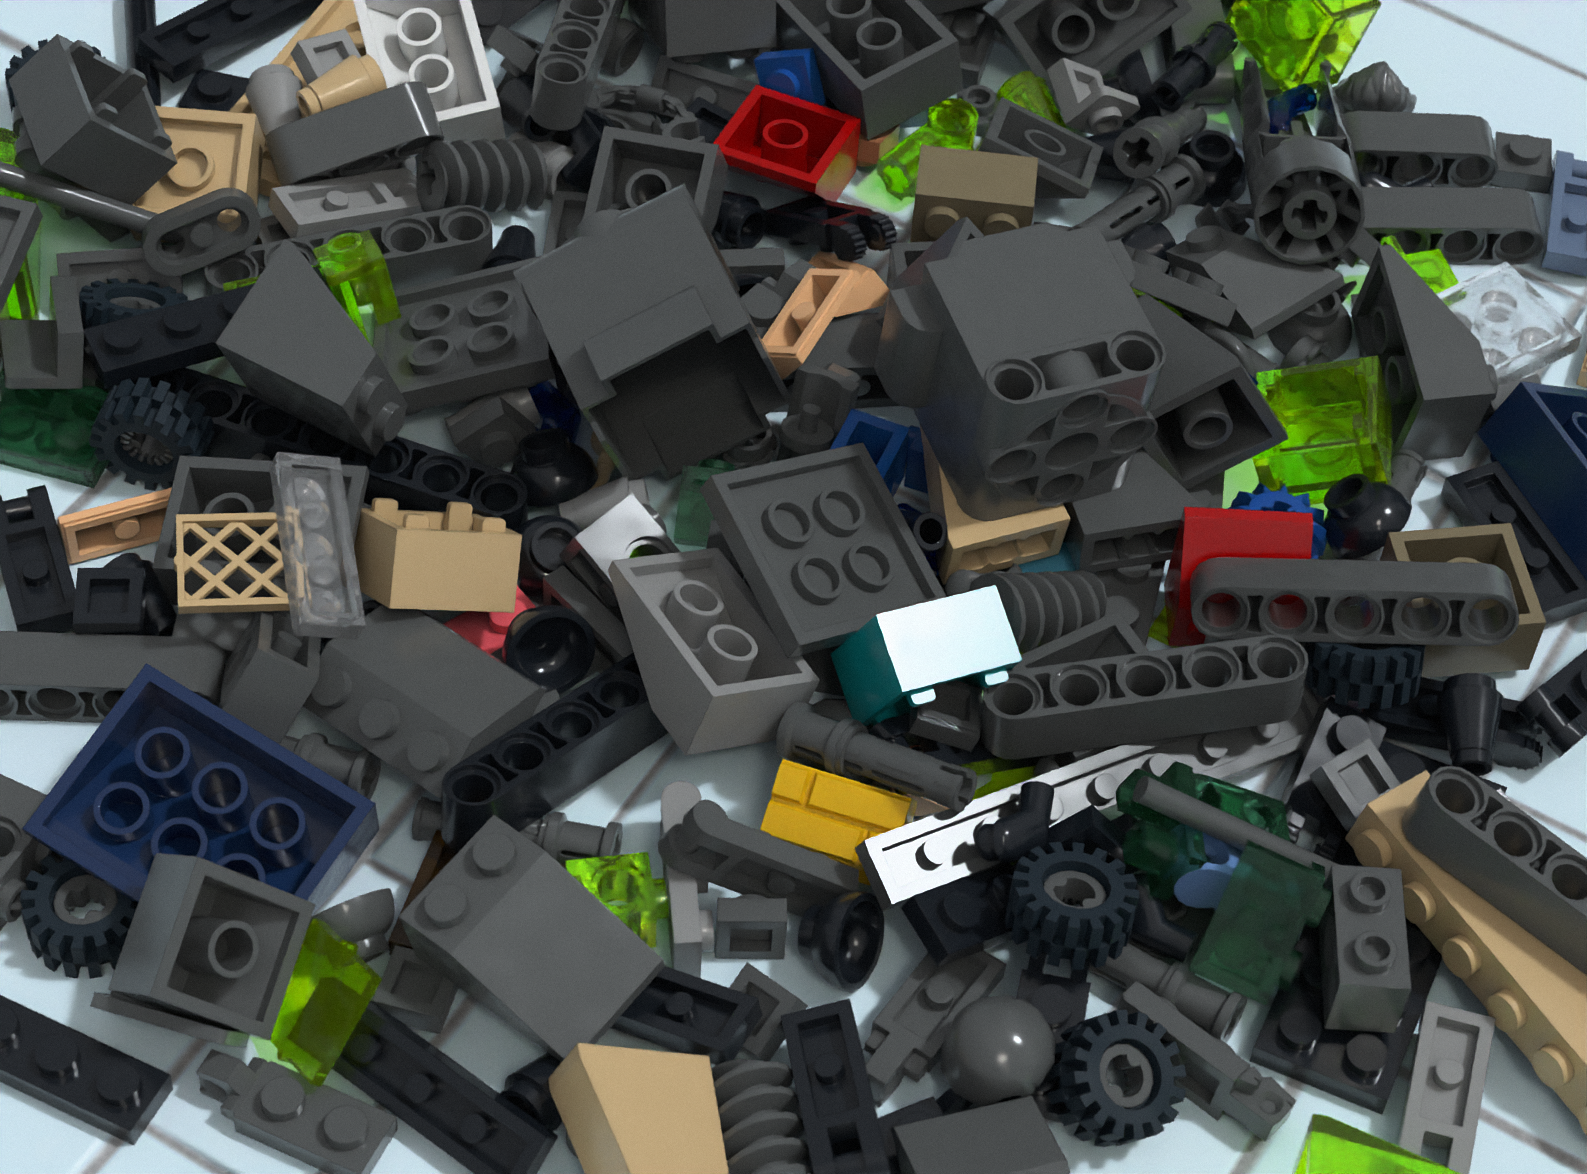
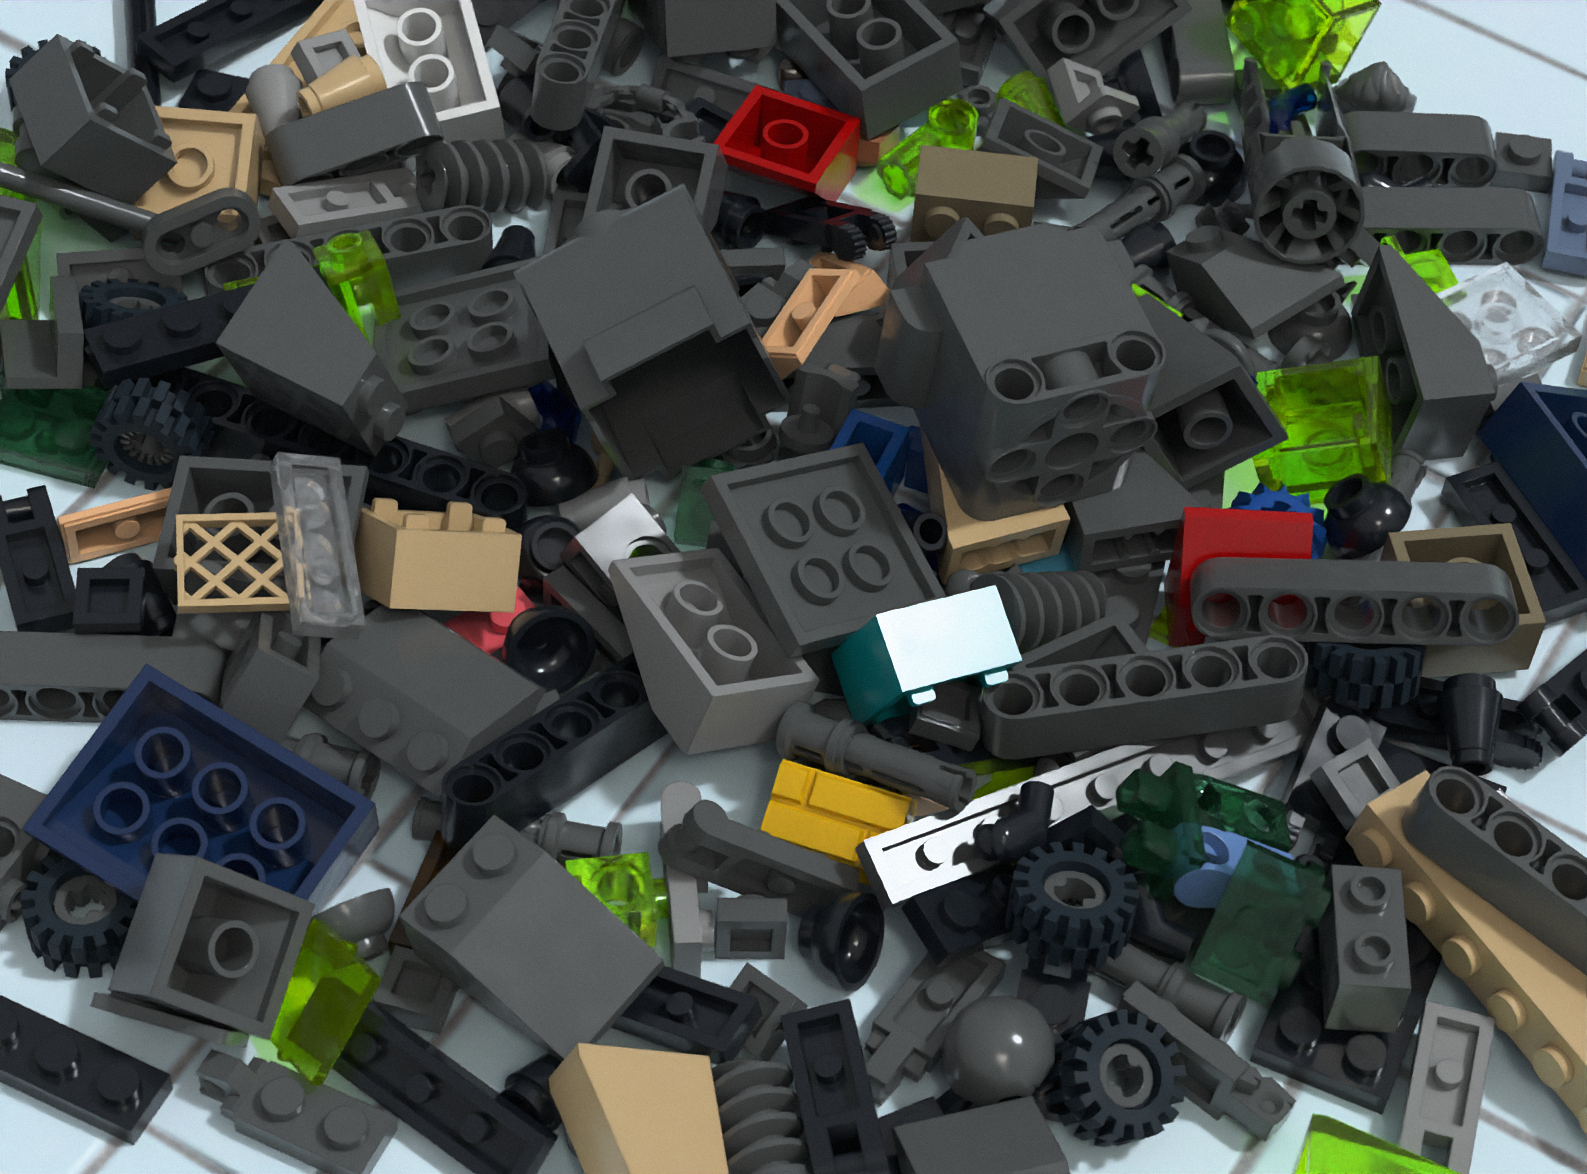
(791, 73): blue plate -> none
(1182, 289): dark grey plate -> none
(1194, 66): black pin -> none
(1217, 822): dark grey bar -> none

